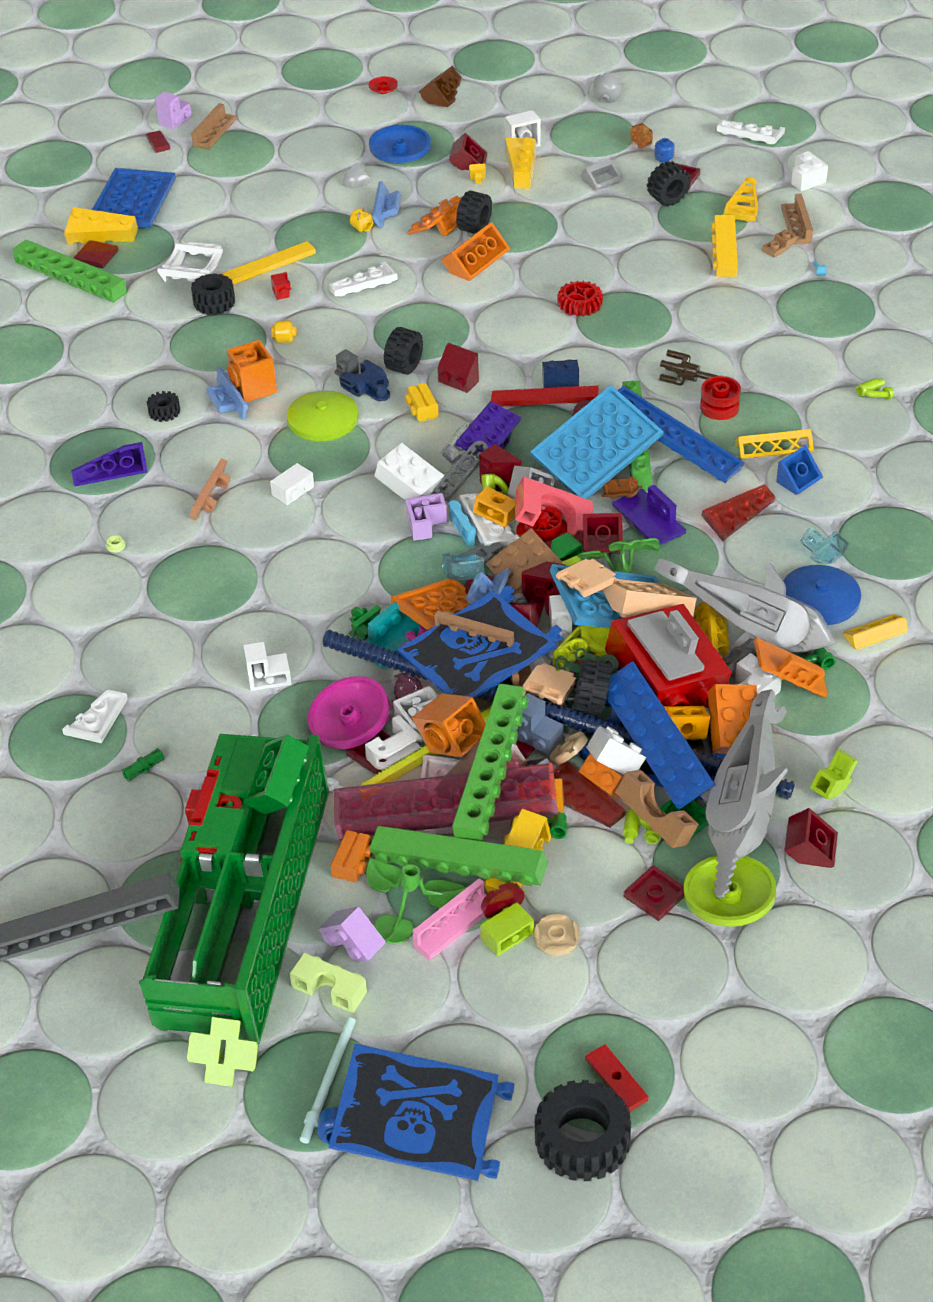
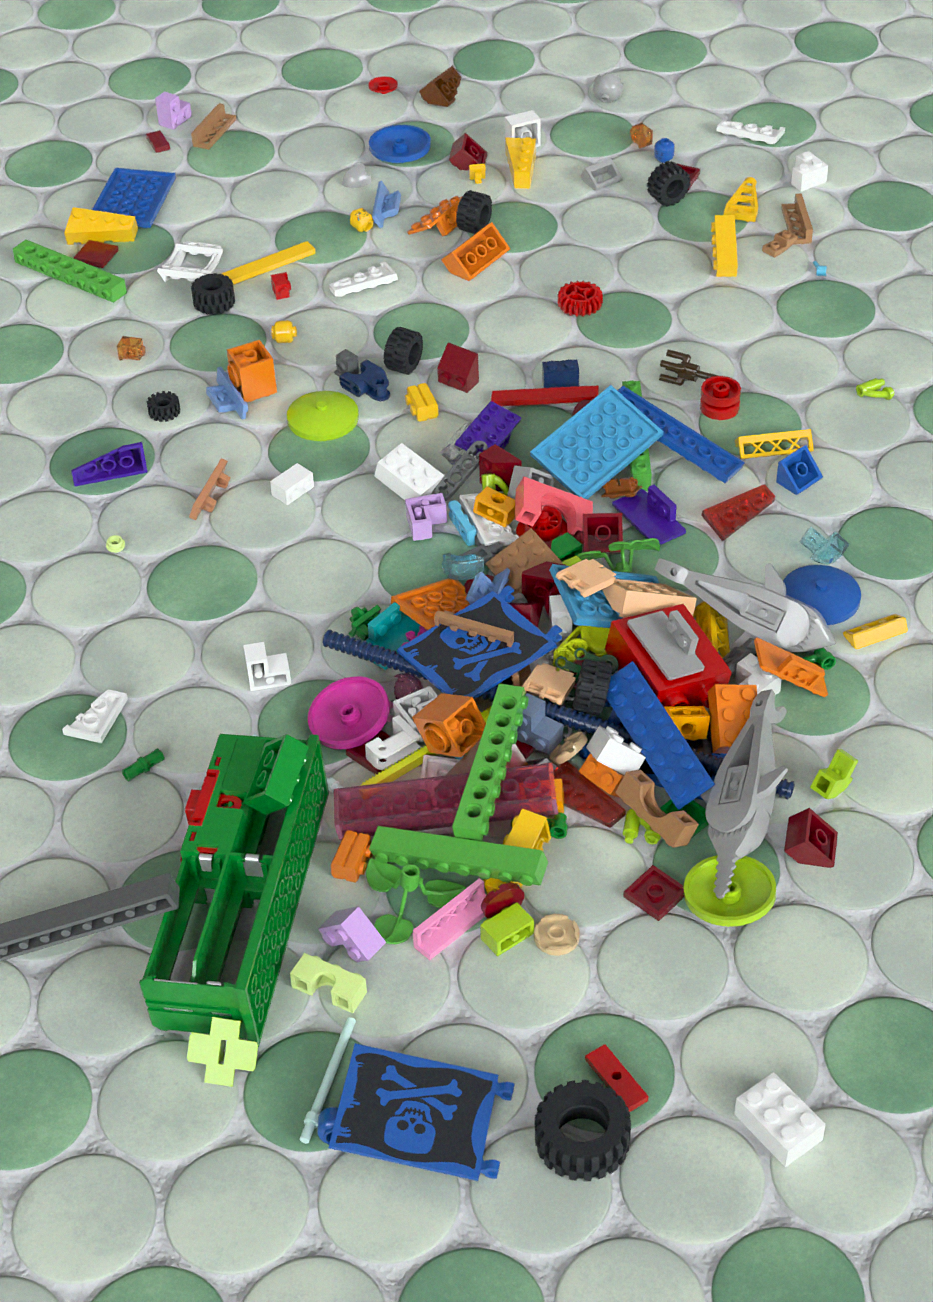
(130, 348): none -> clear orange brick
(779, 1119): none -> white brick

